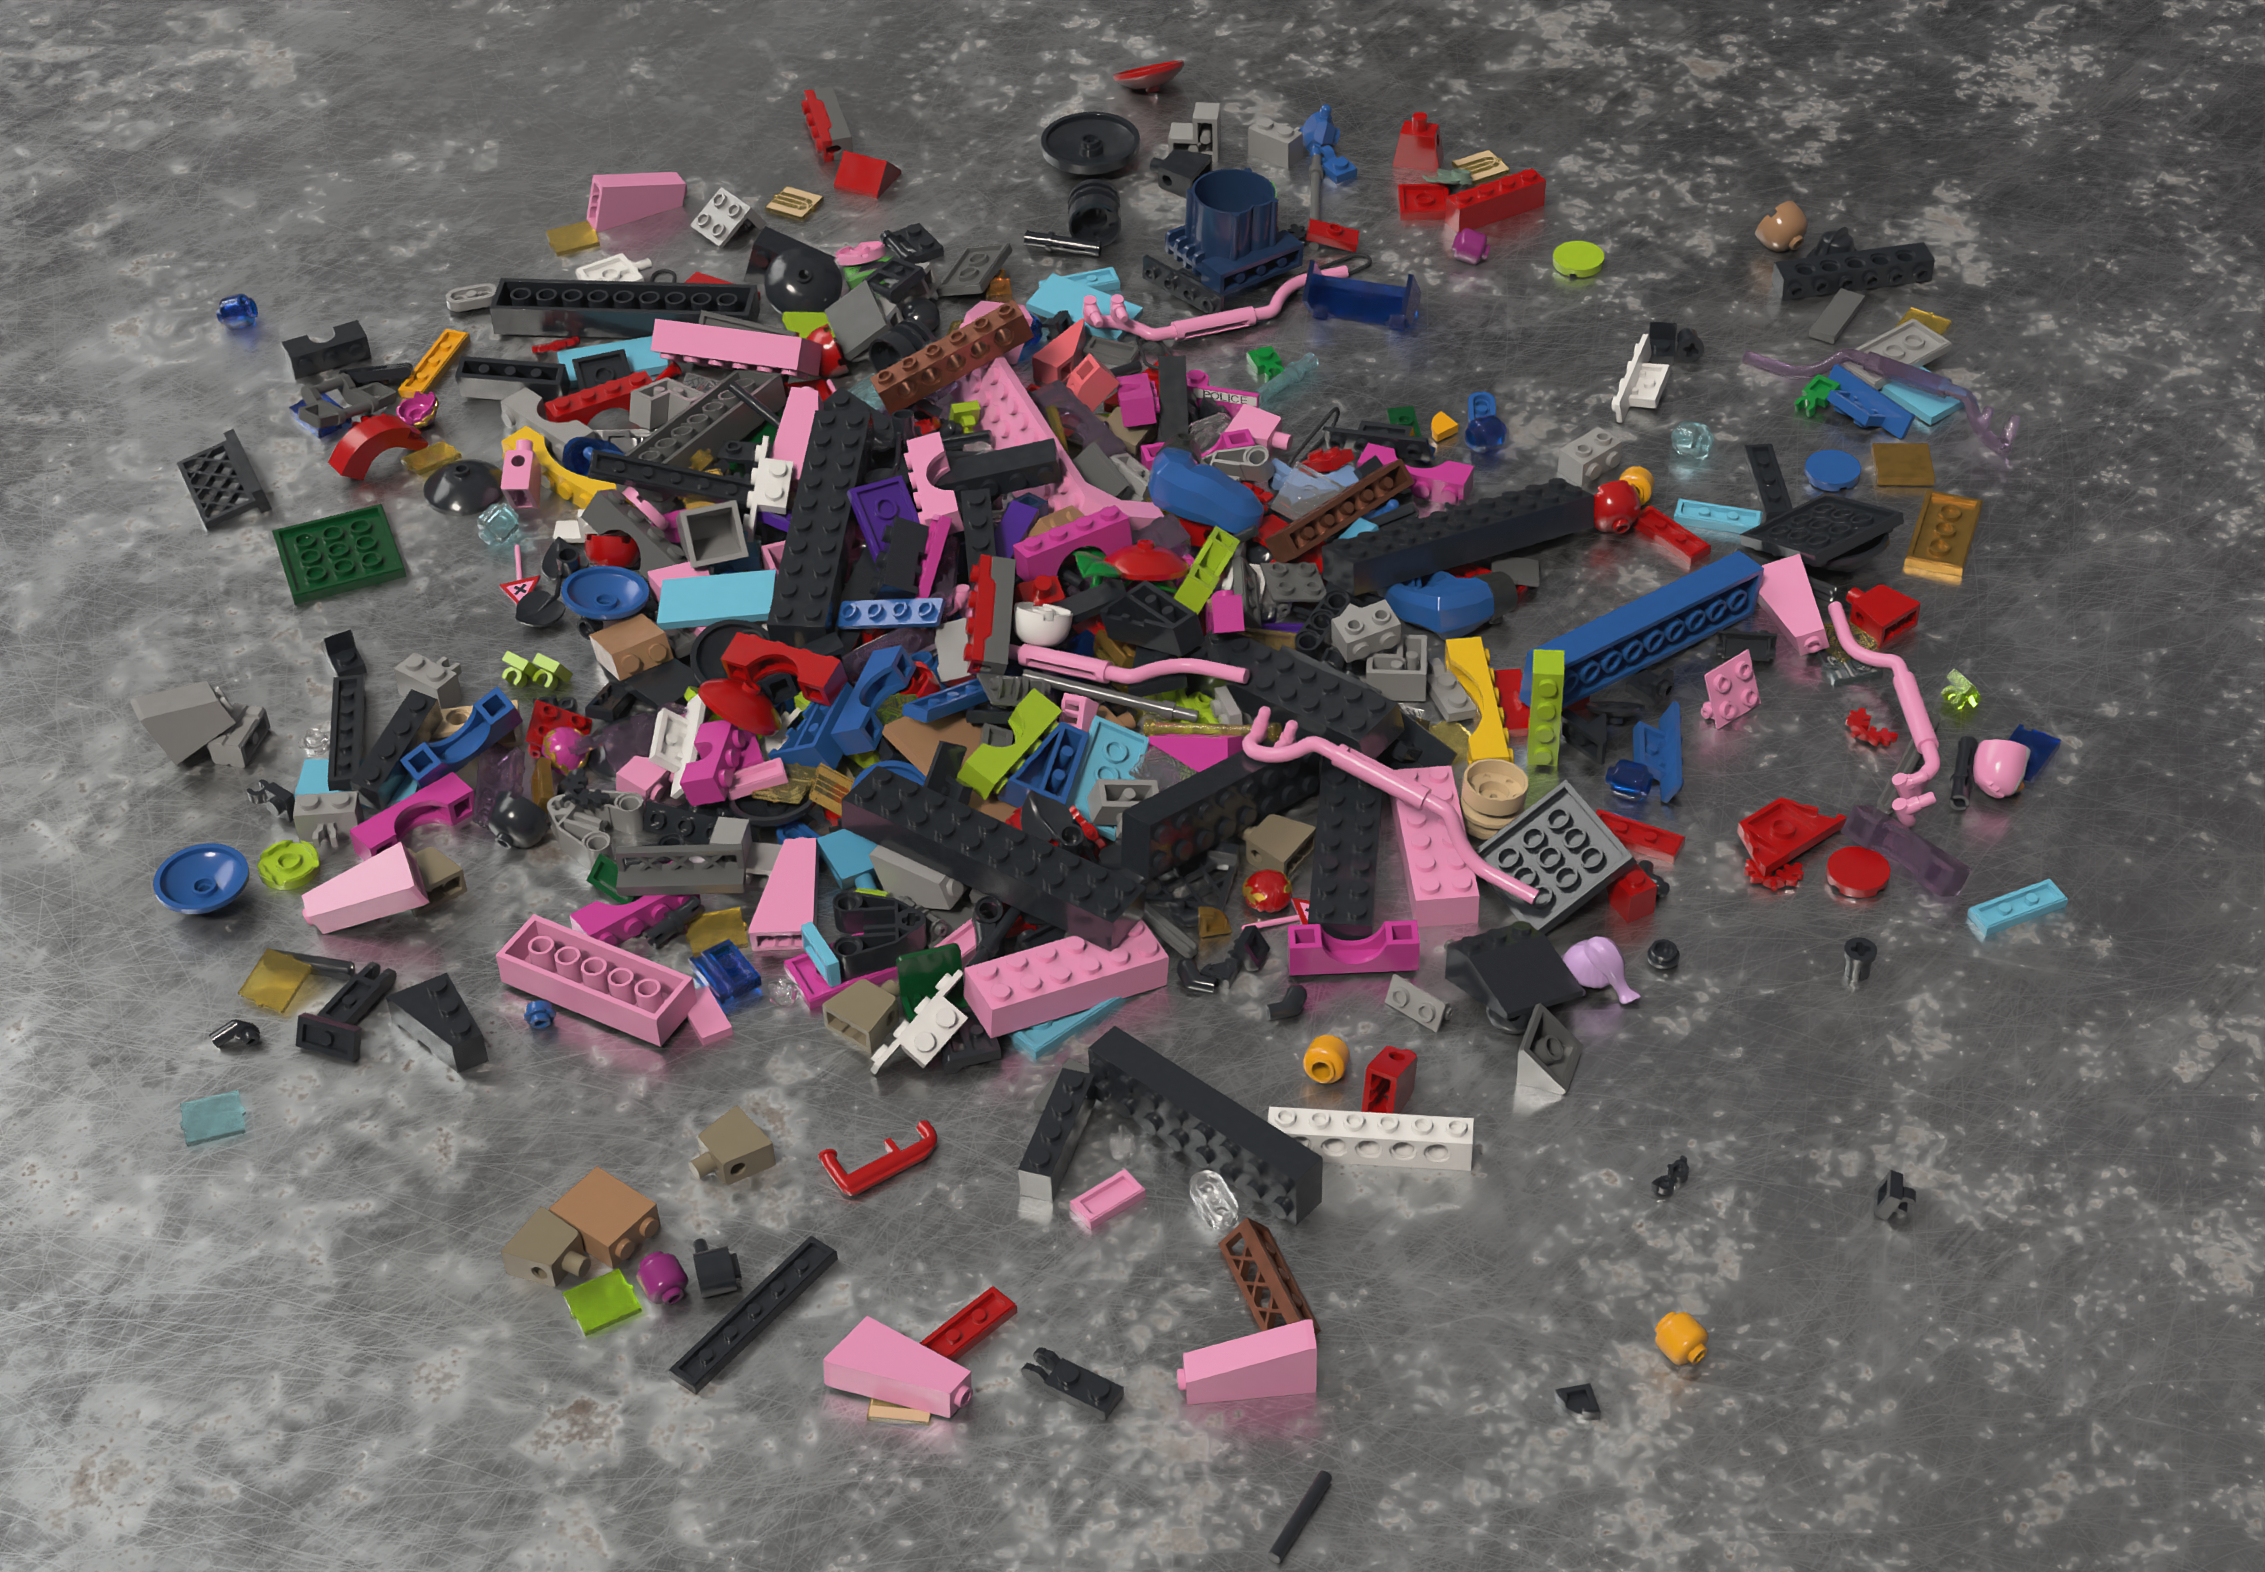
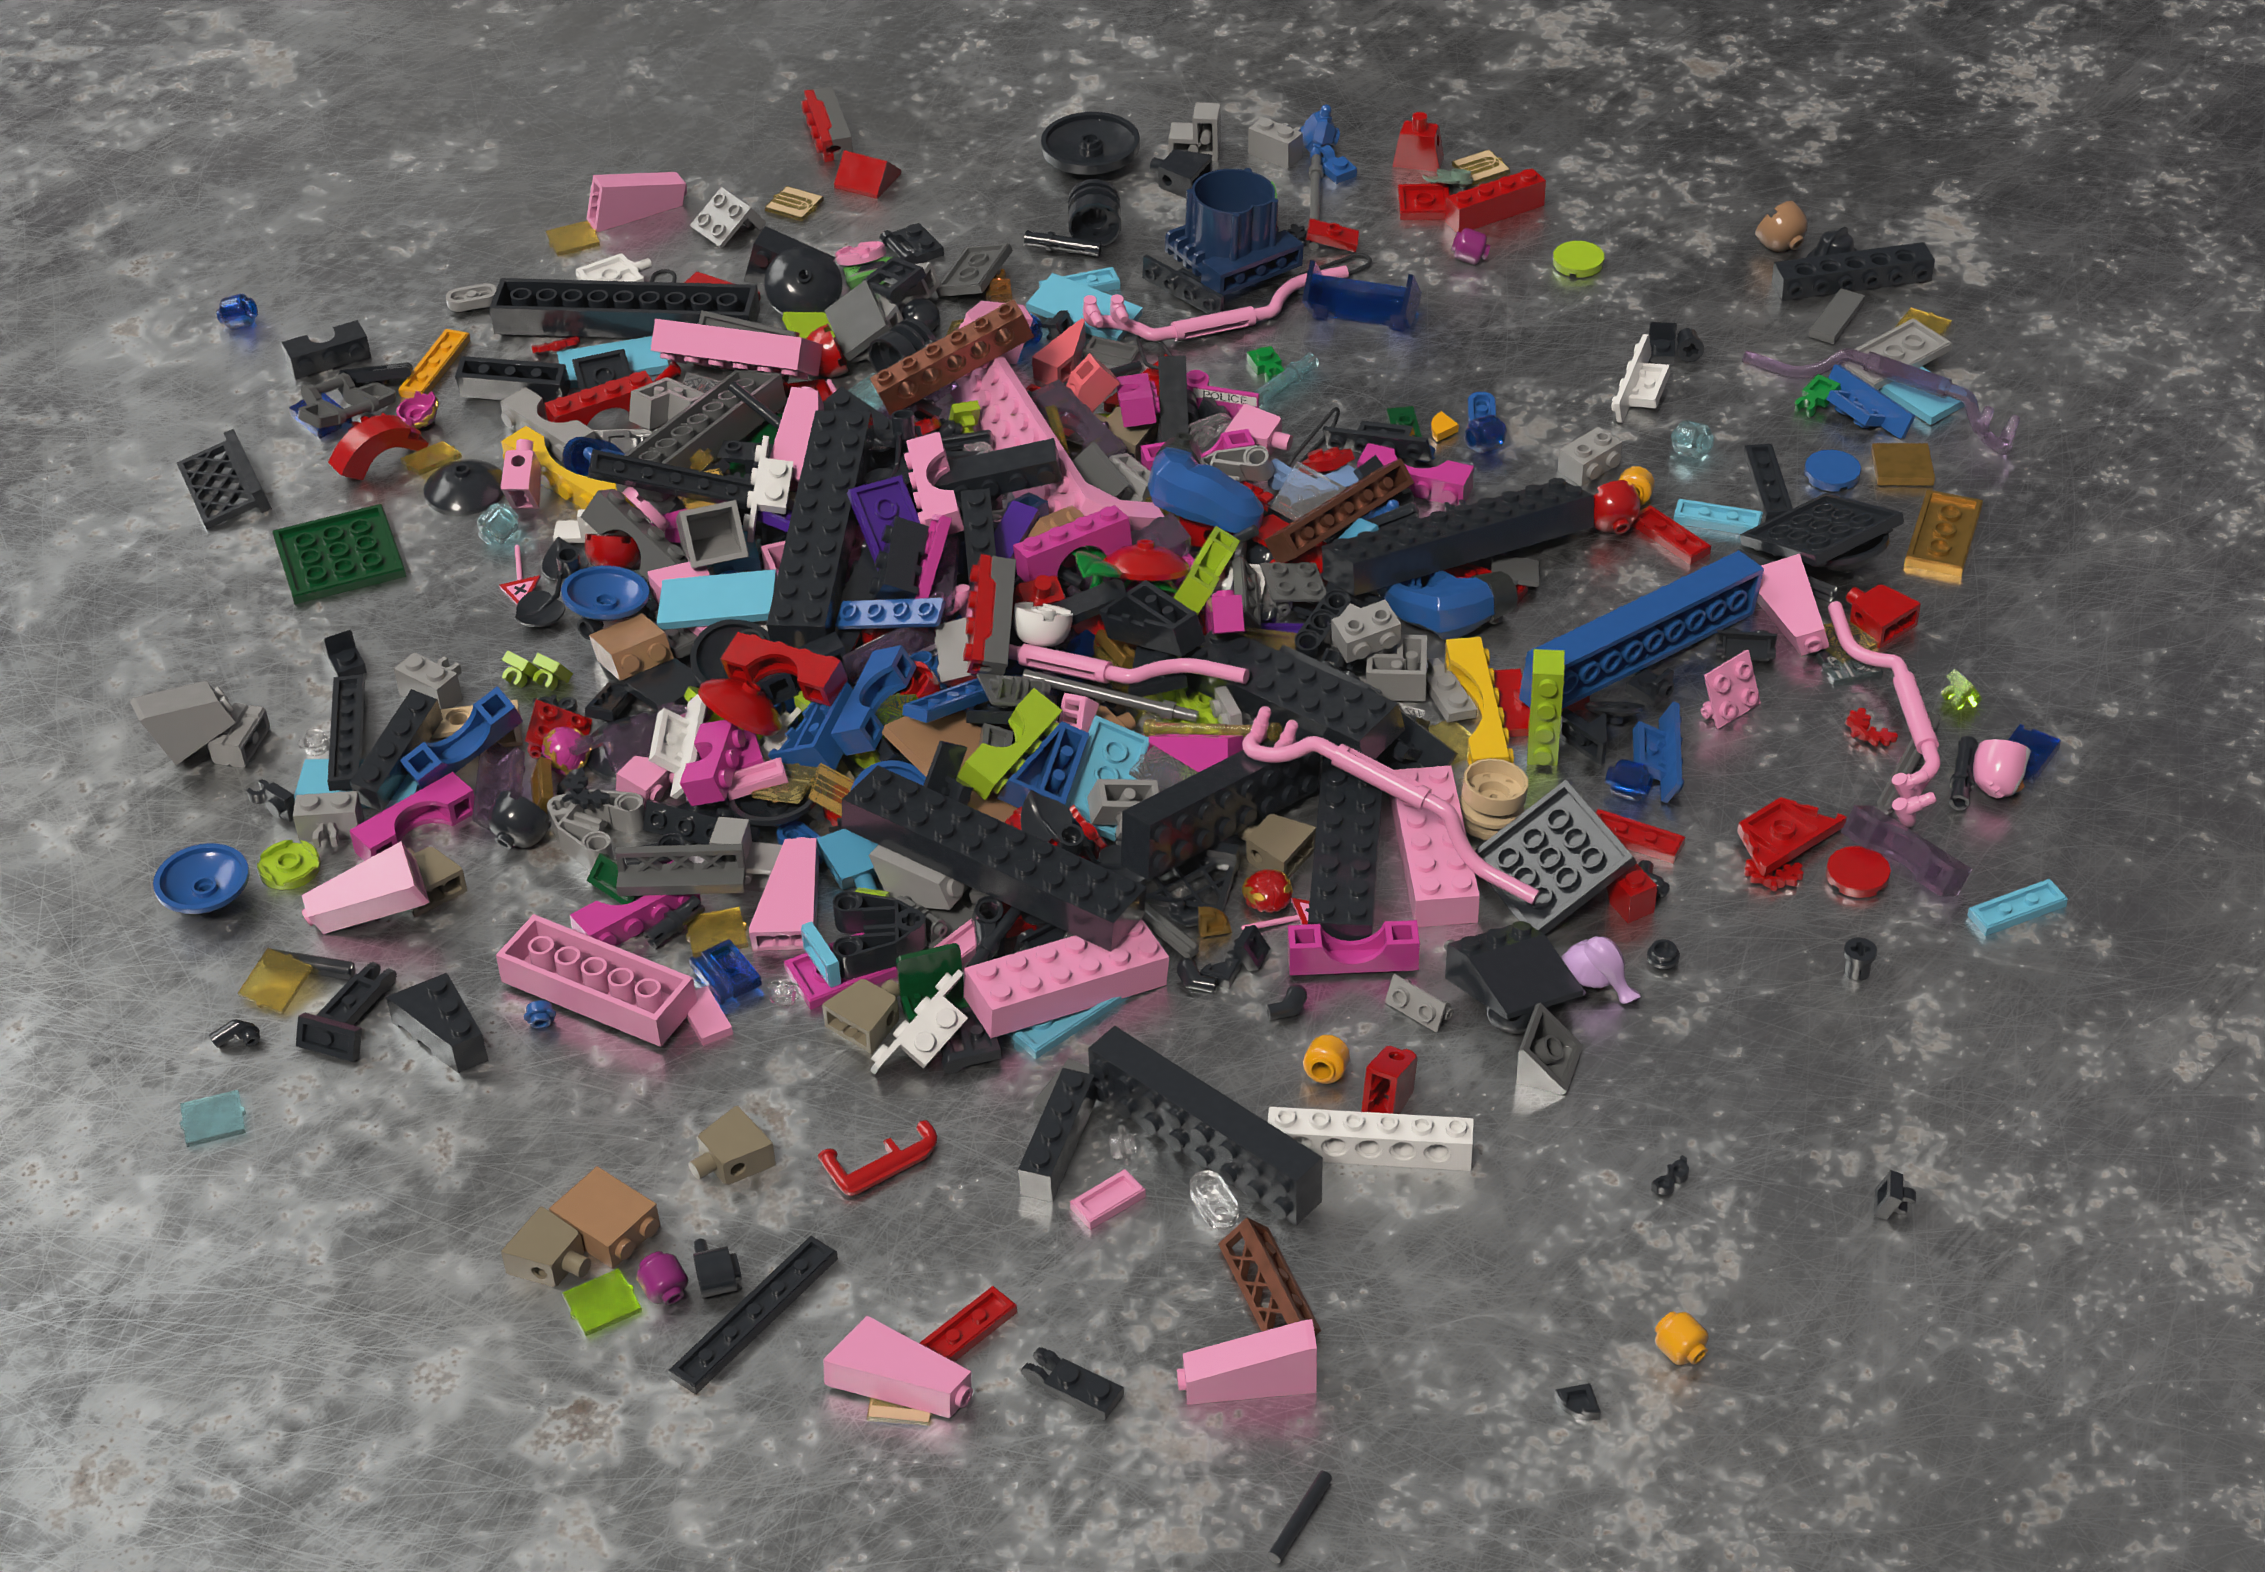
(1149, 76): red dish -> none

